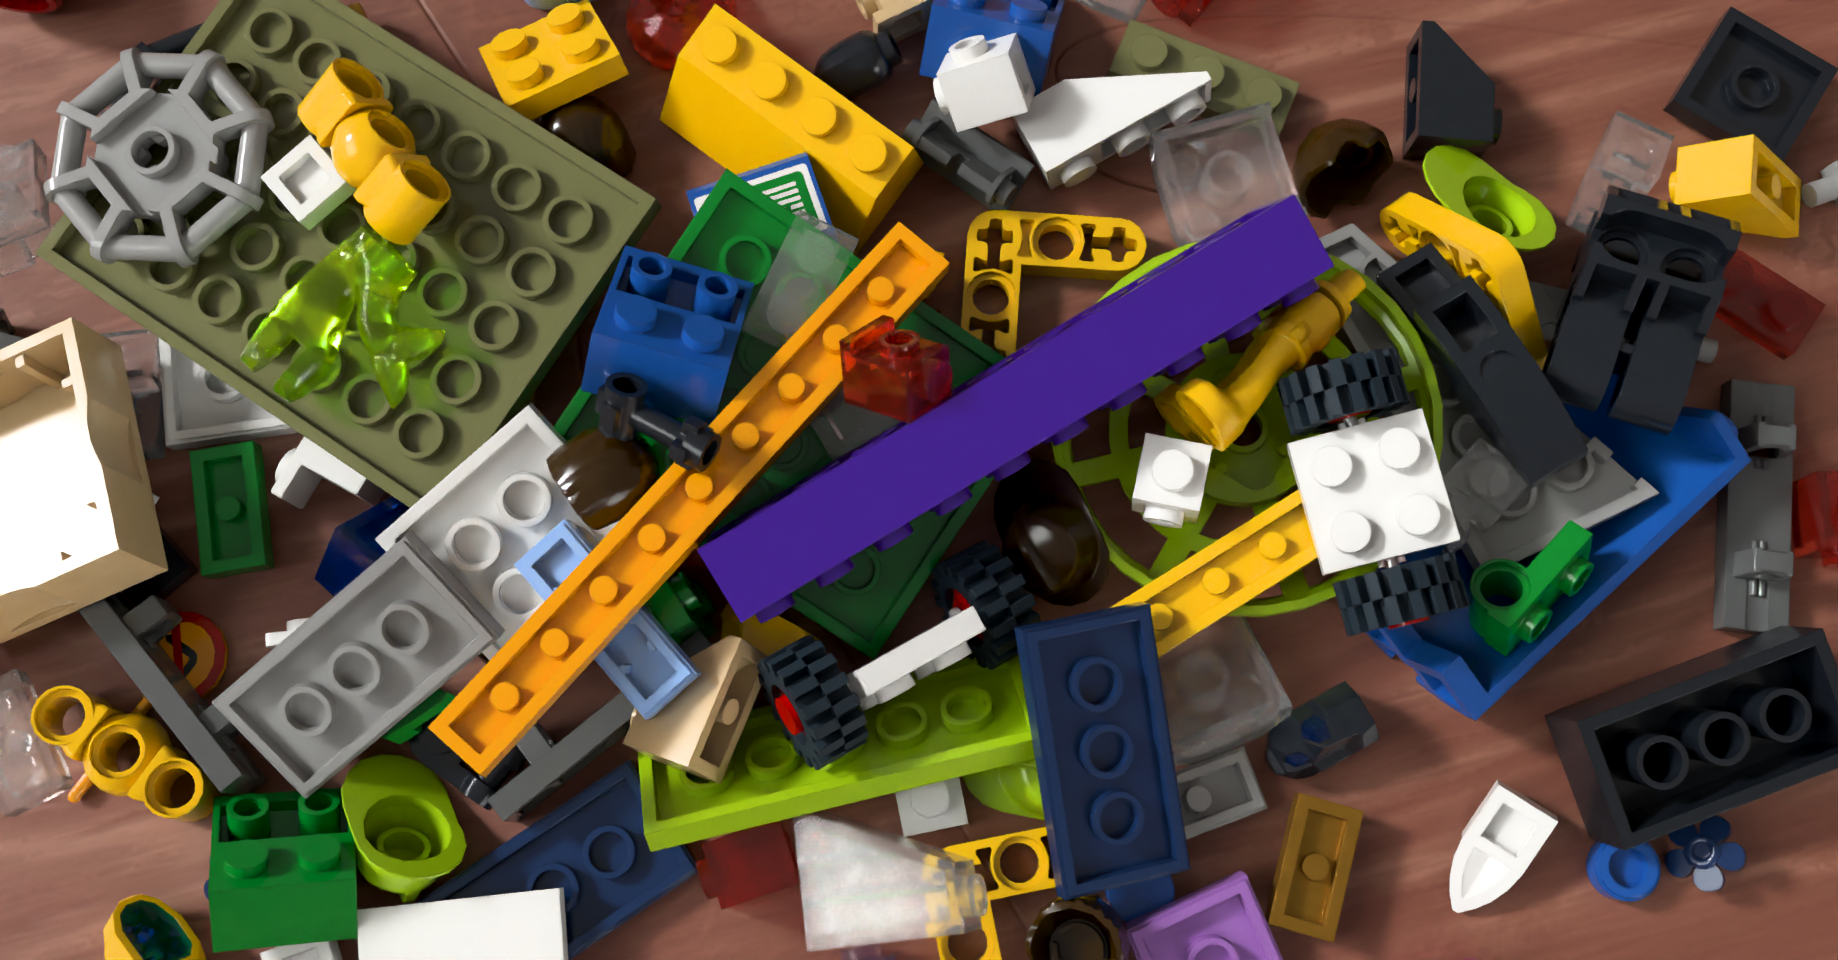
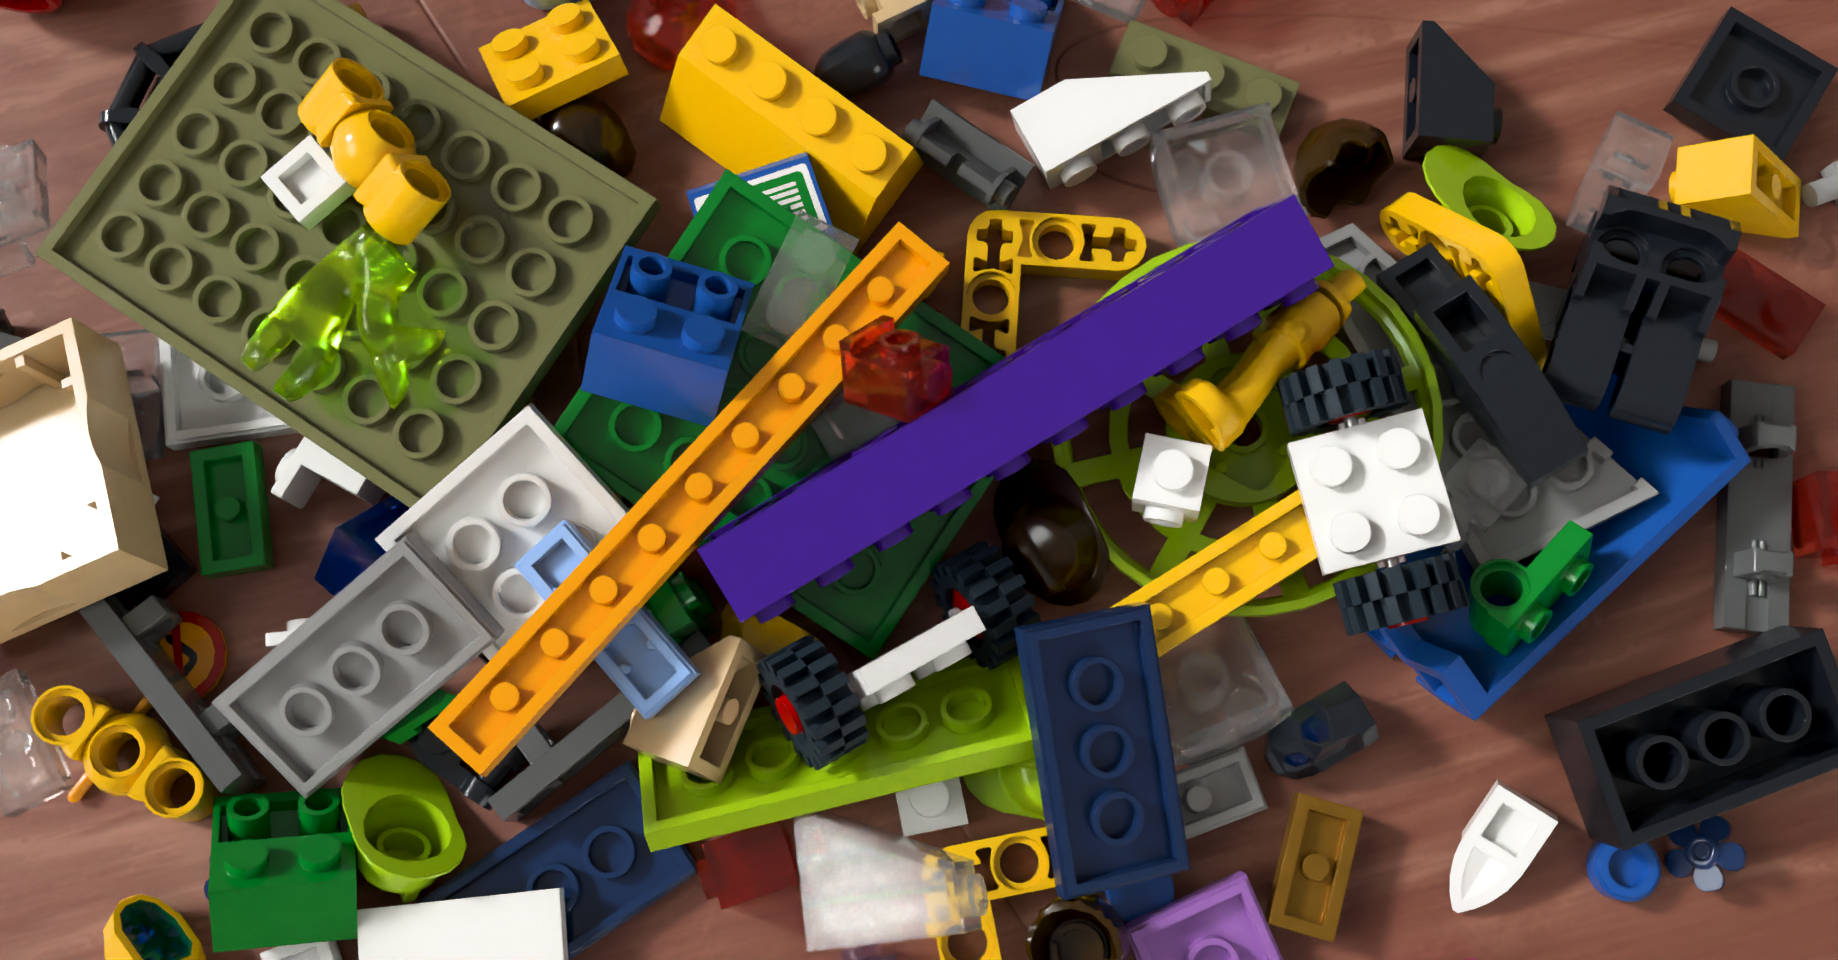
(186, 175): light grey plate -> none
(603, 475): dark brown hair -> none
(626, 414): black bar -> none
(984, 81): white brick -> none

